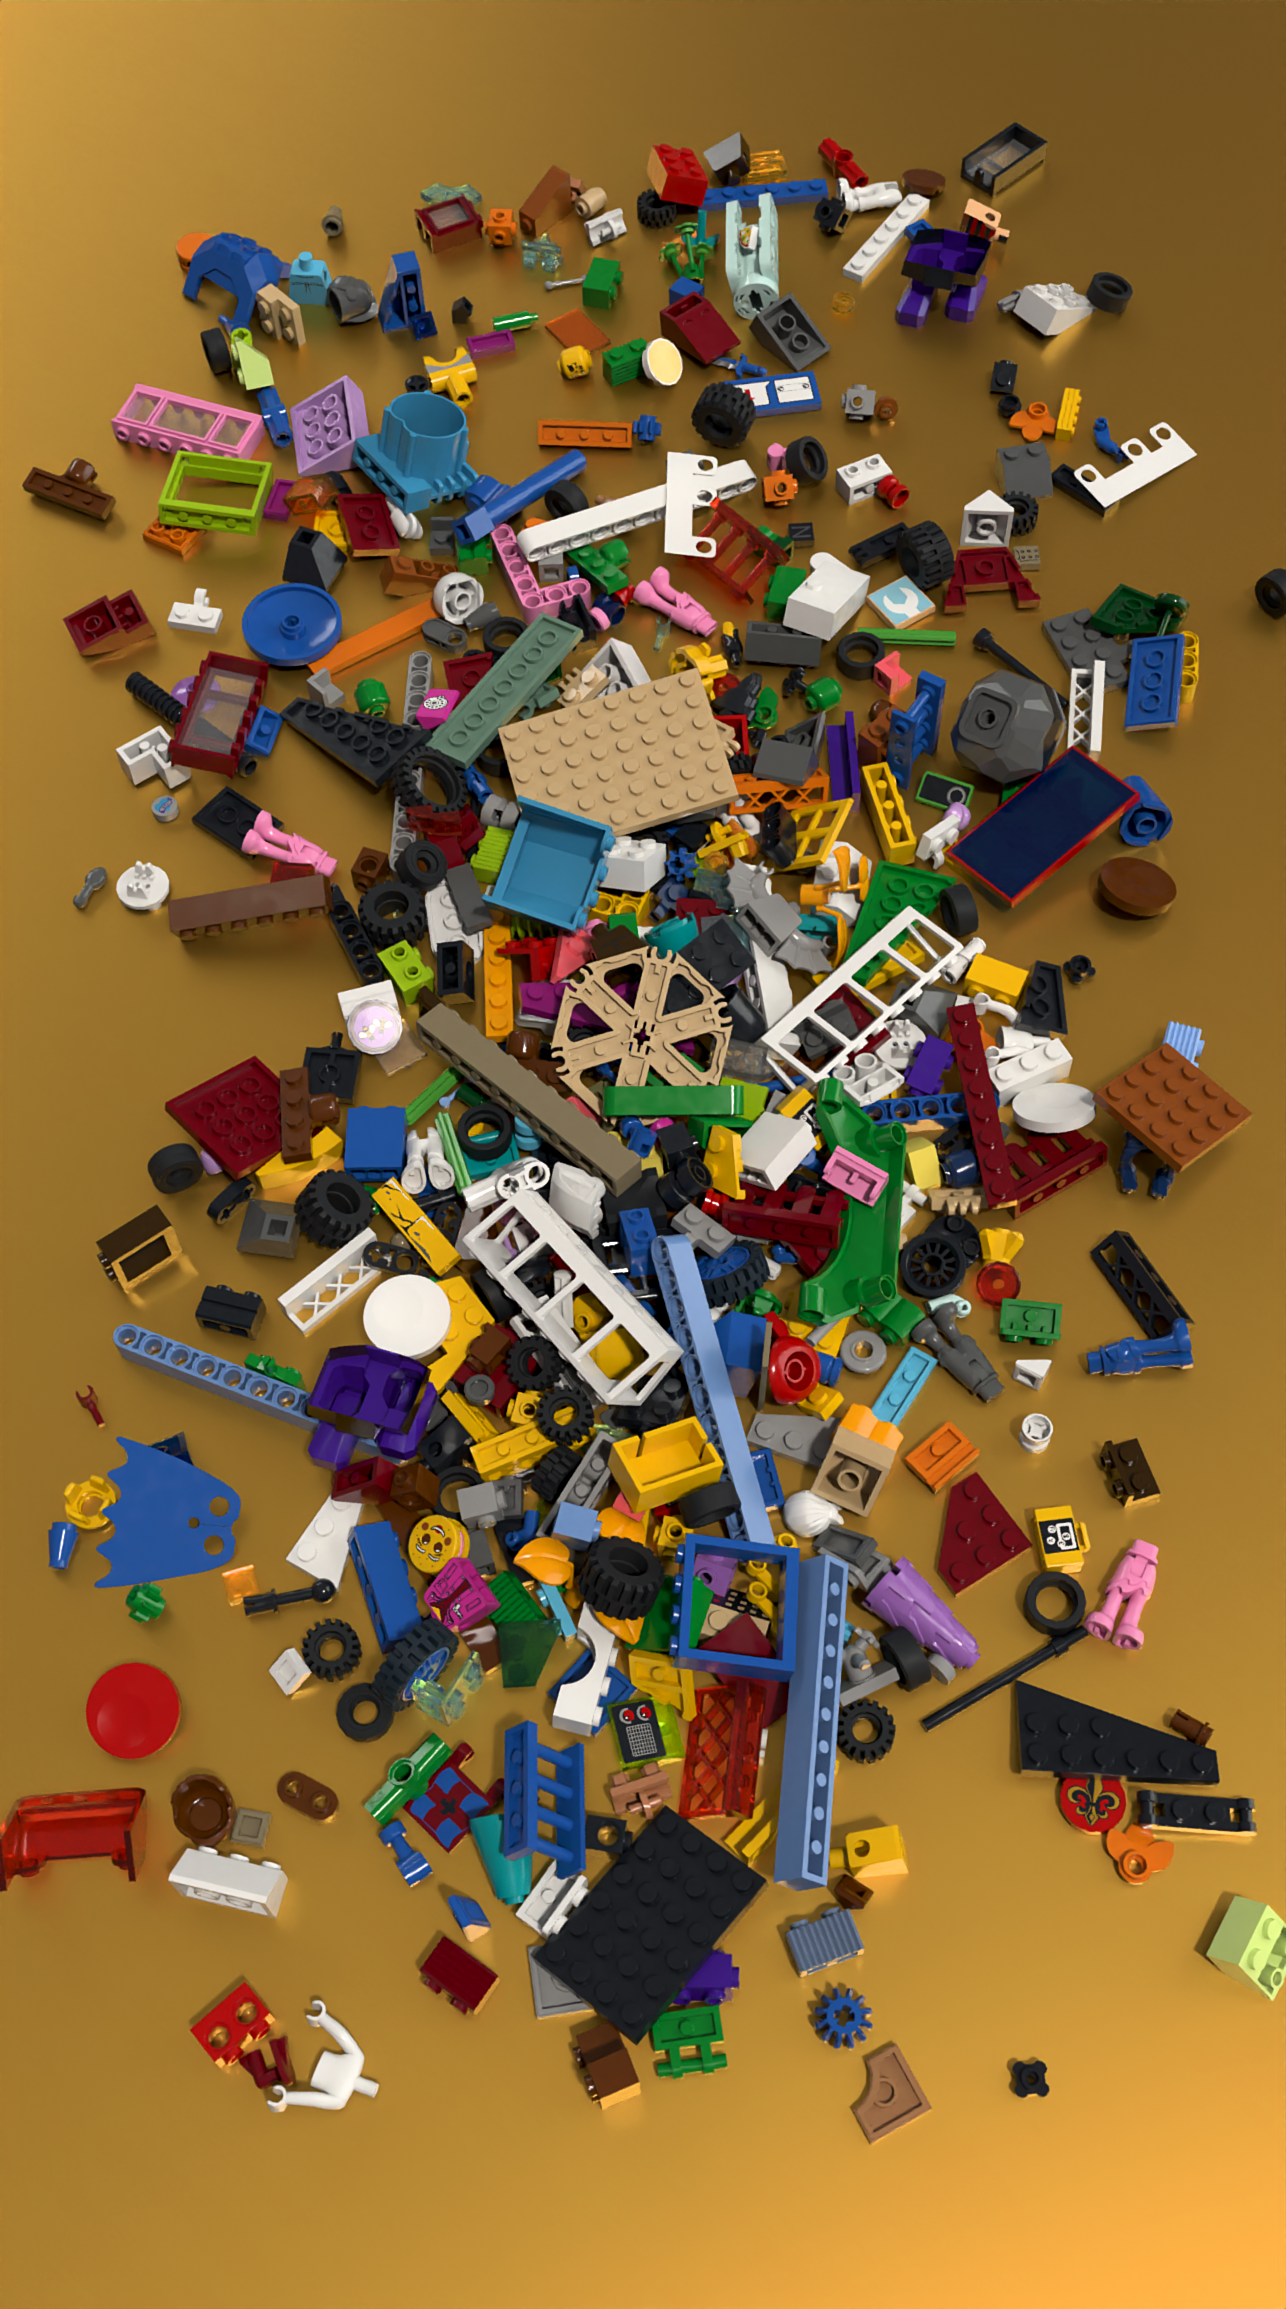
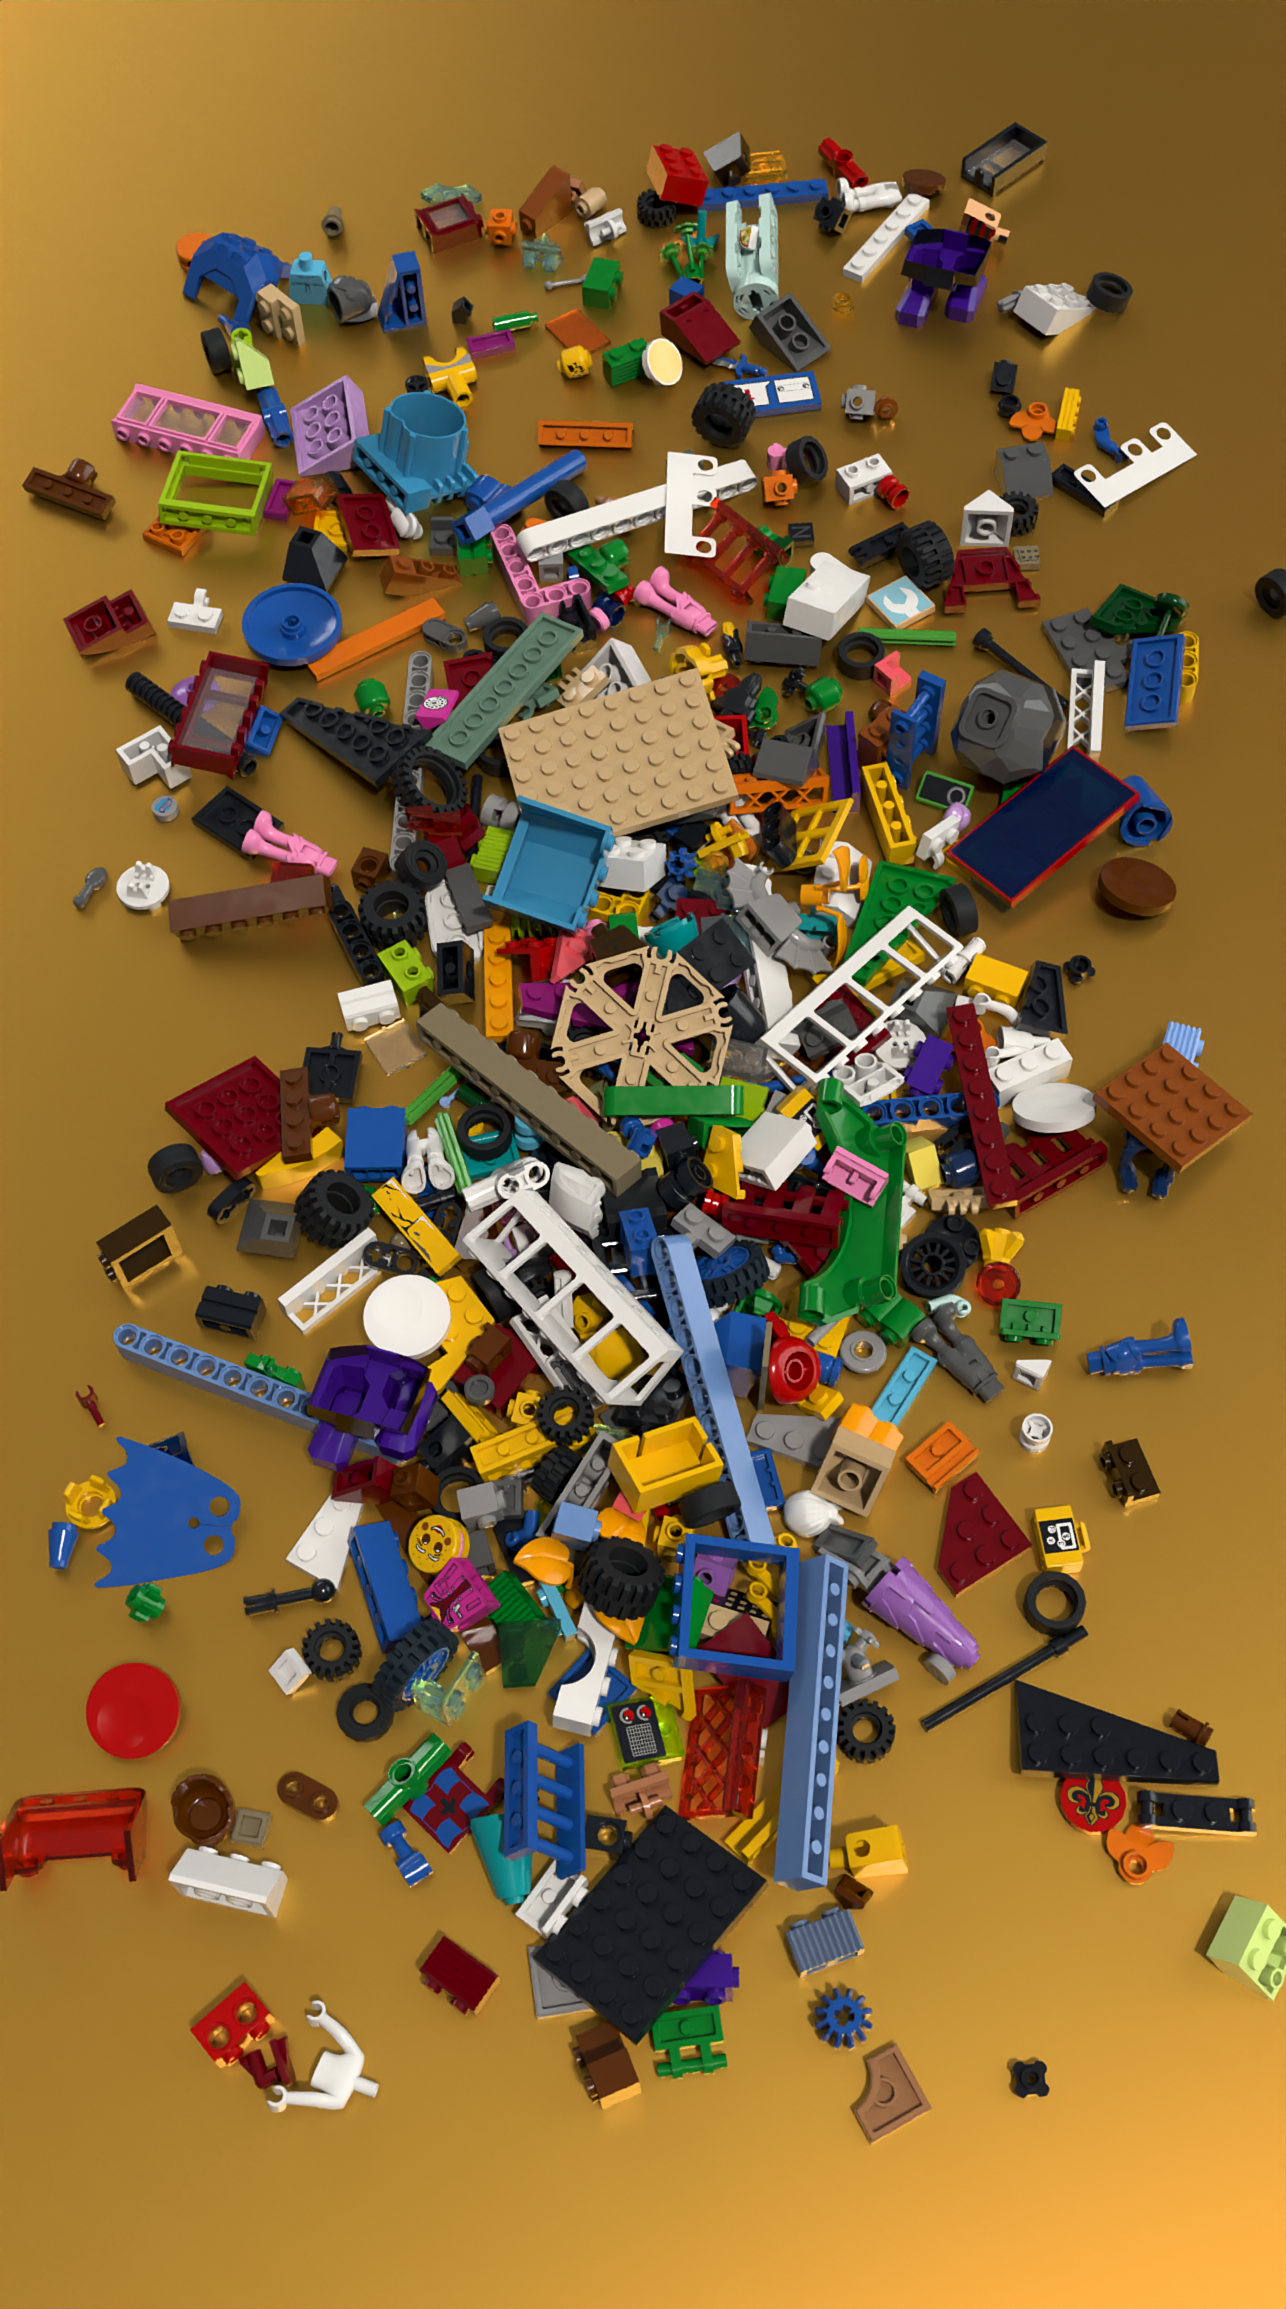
(240, 1583): clear yellow plate -> none
(323, 691): light grey panel -> none
(374, 1027): tile -> none
(423, 325): clear blue slope -> none
(457, 596): white cylinder -> none
(469, 1916): blue slope -> none
(476, 783): blue pin -> none
(520, 1358): black tyre -> none
(646, 428): blue gear -> none
(906, 1655): black tyre -> none
(1131, 1582): bright pink piece -> none
(1145, 1275): black fence -> none

